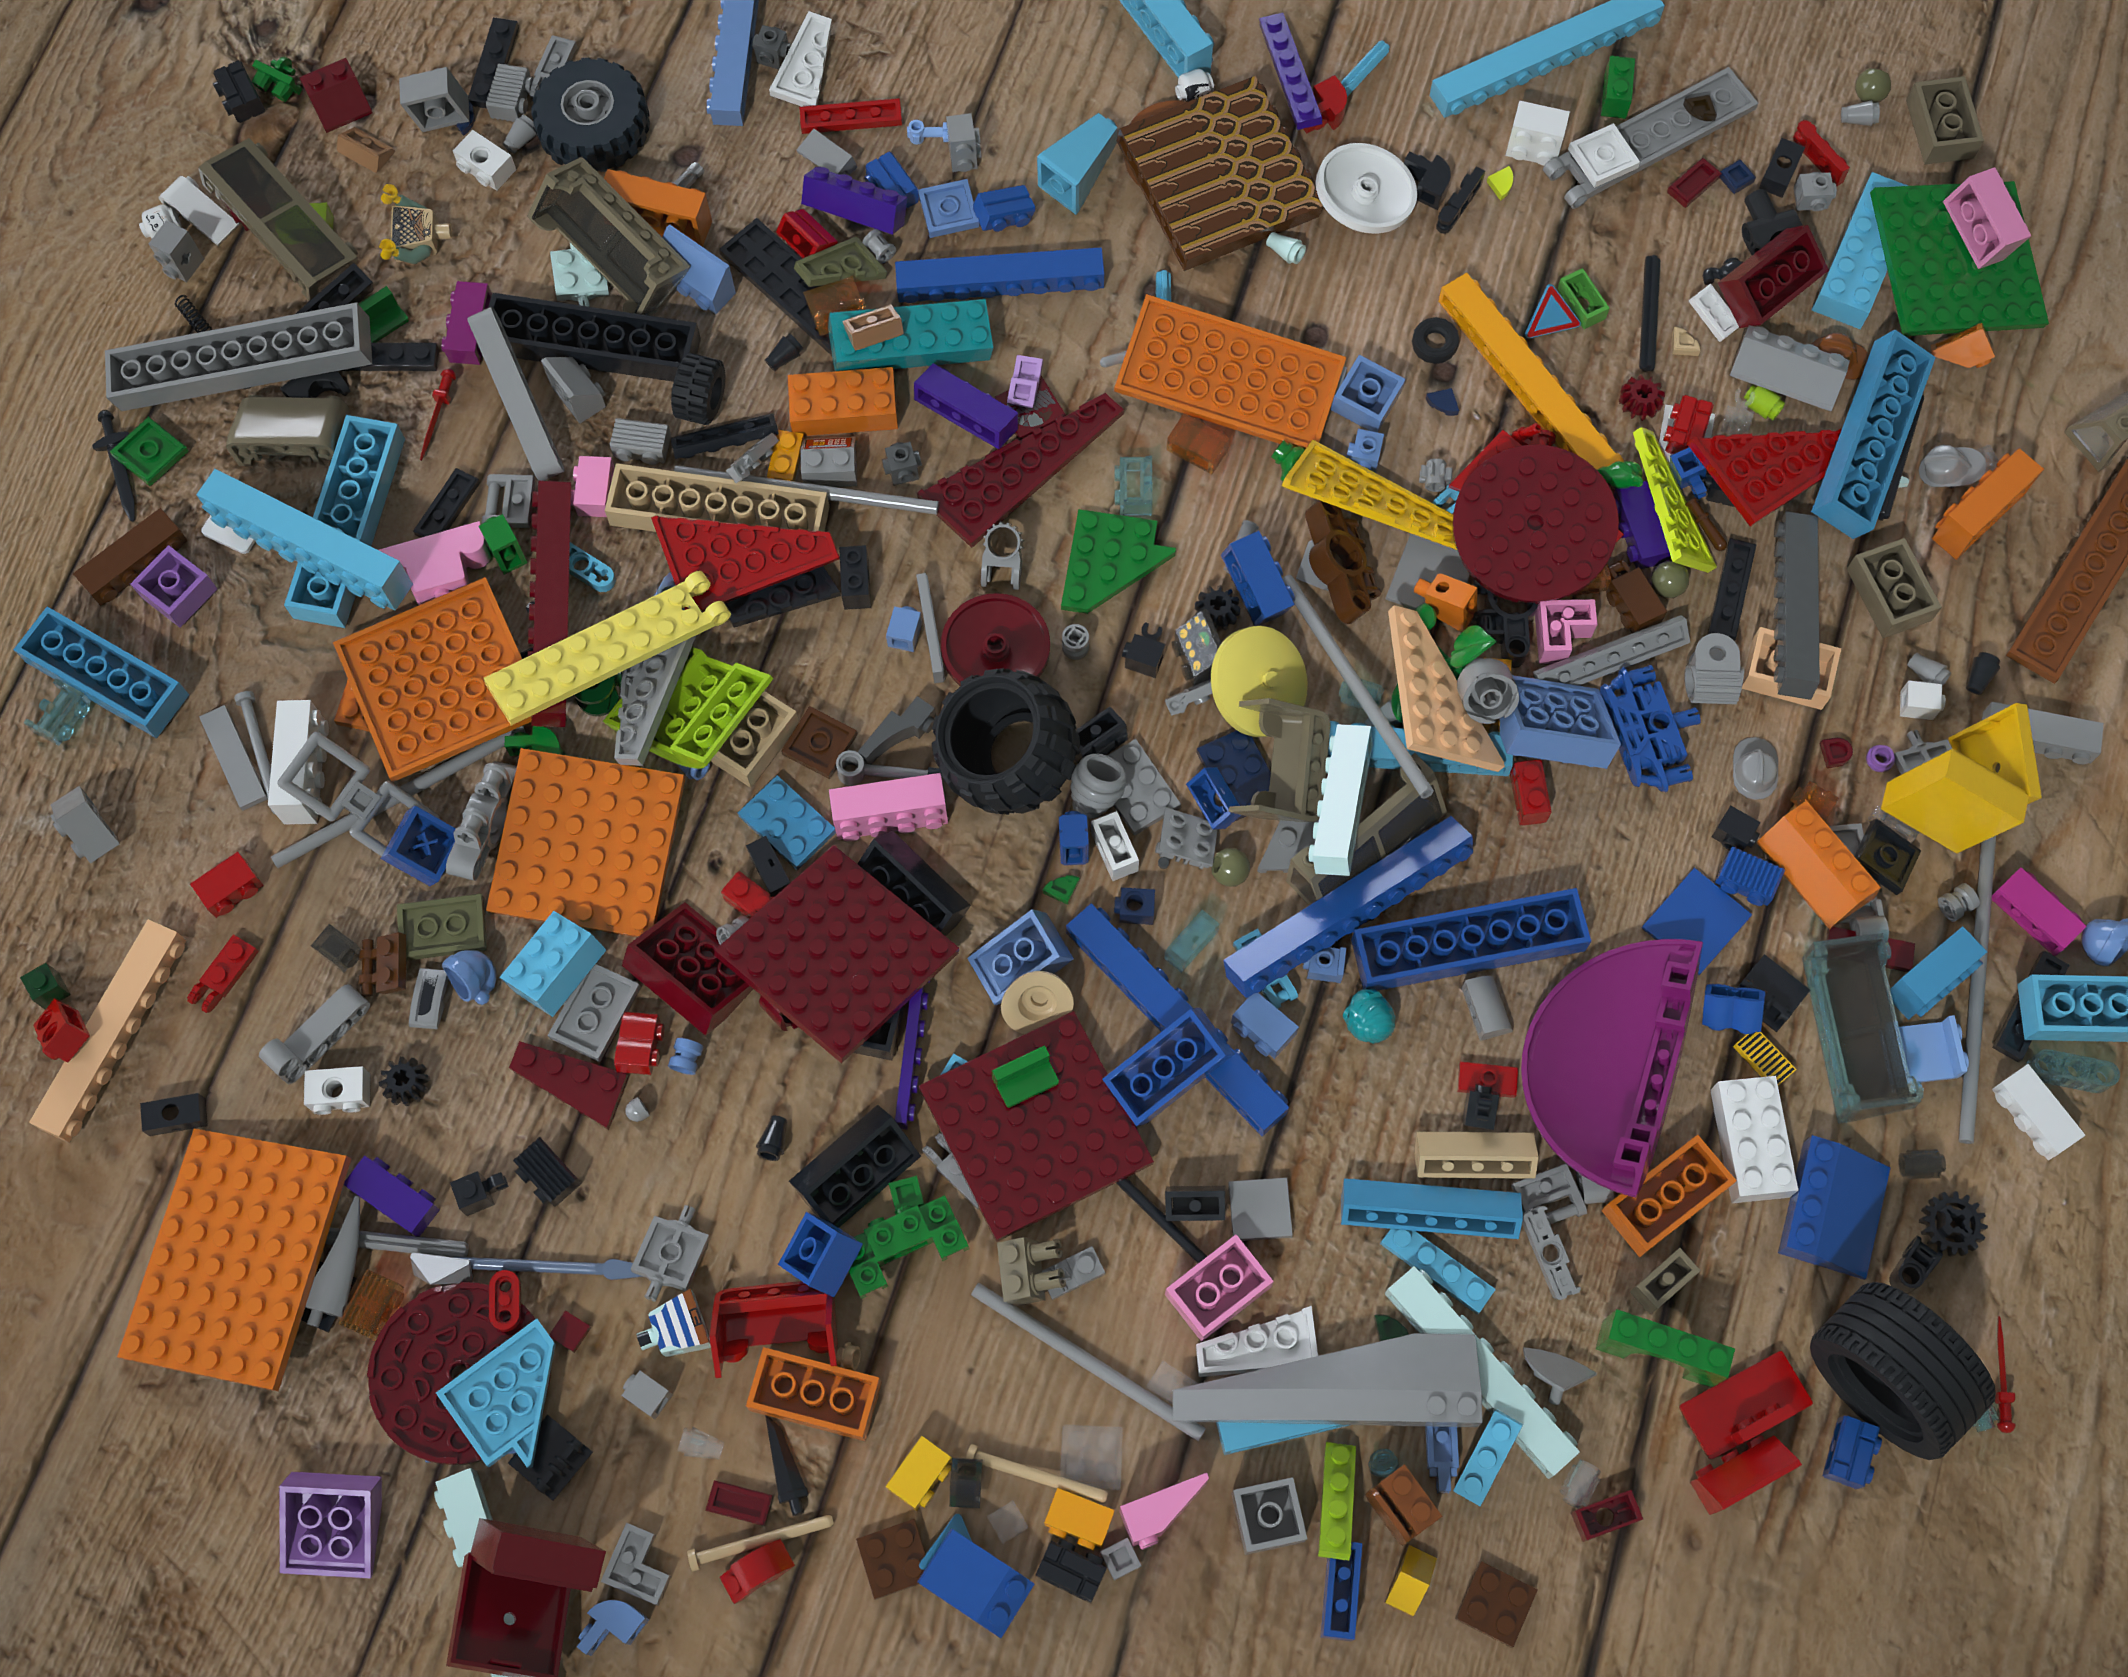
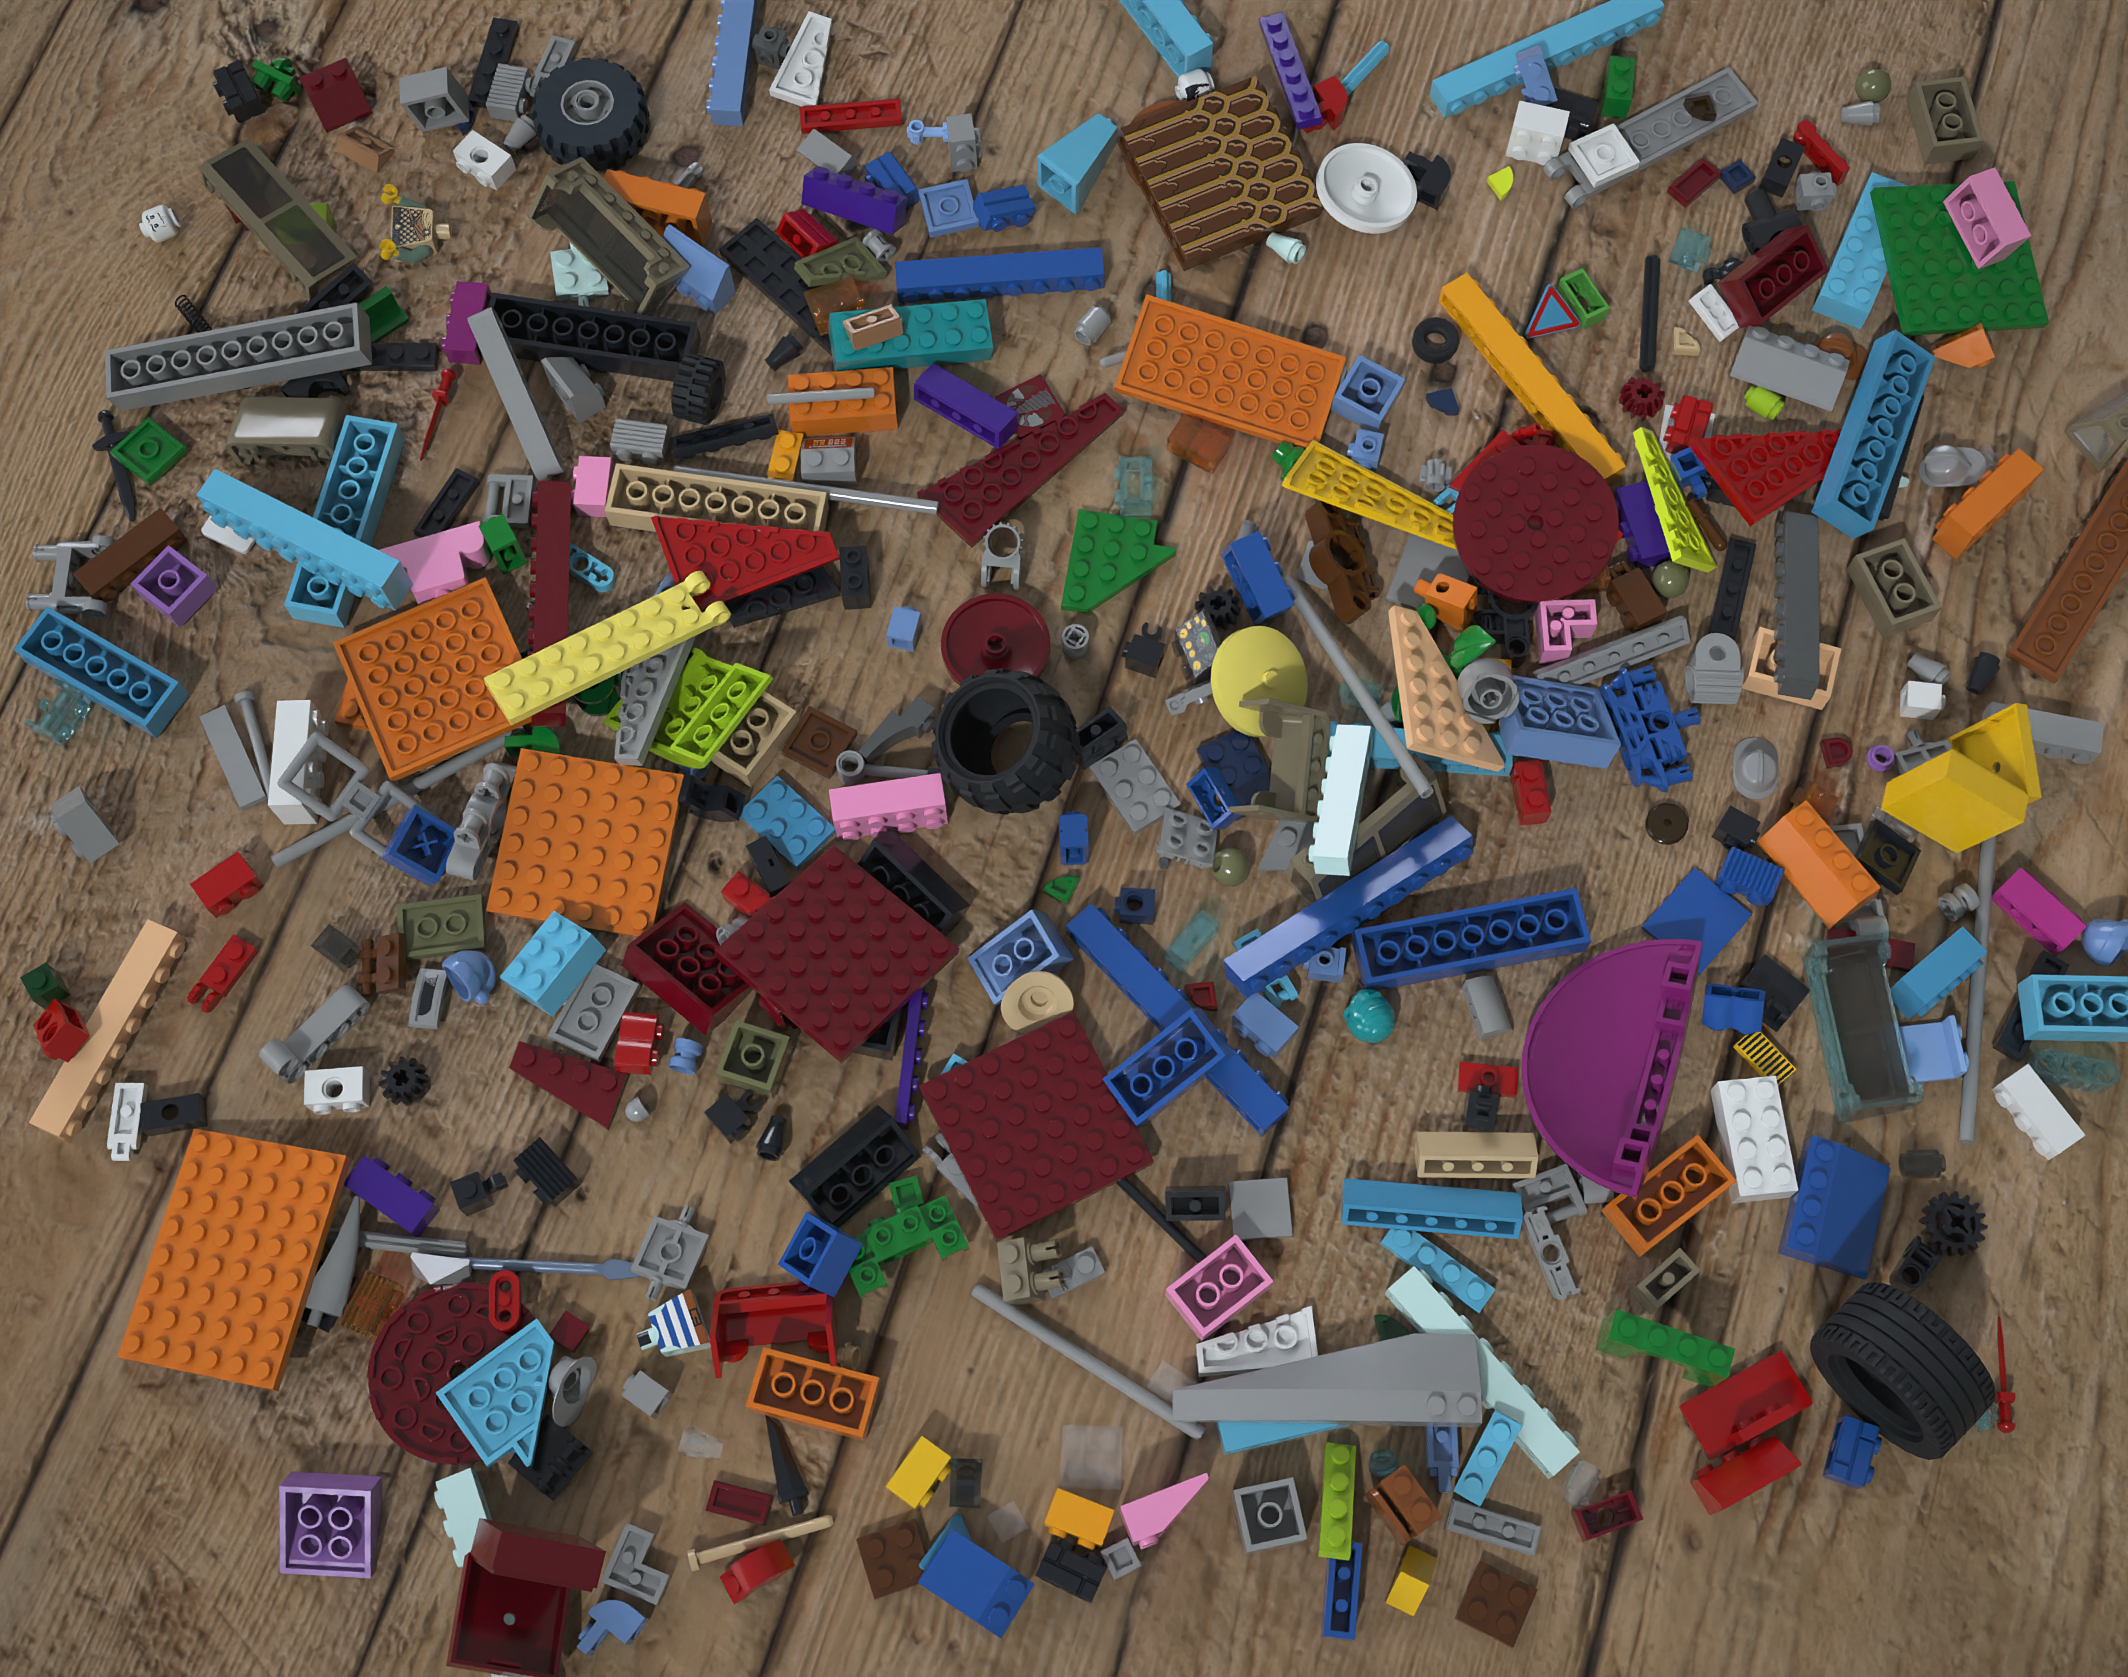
(67, 558): none -> light grey connector
(125, 1120): none -> white hinge
(176, 251): light grey brick -> none
(198, 209): white door -> none
(569, 1387): none -> light grey piece
(711, 802): none -> black brick
(731, 1117): none -> black brick
(750, 459): light grey hinge -> none
(754, 1059): none -> olive brick
(818, 396): none -> light grey bar
(901, 463): dark grey brick -> none
(930, 628): light grey tile -> none
(1025, 381): lavender slope -> none
(1025, 1077): green panel -> none
(1037, 1475): tan bar -> none
(1092, 325): none -> light grey brick
(1096, 784): light grey piece -> none
(1114, 846): white brick -> none
(1202, 995): none -> red tile
(1458, 202): black hinge -> none
(1493, 1527): none -> light grey tile
(1536, 77): none -> medium blue brick
(1556, 1371): light grey shield -> none
(1580, 114): none -> black hinge
(1622, 474): green animal -> none
(1666, 813): none -> dark brown piece
(1690, 250): none -> clear light blue brick
(1738, 418): clear plate -> none

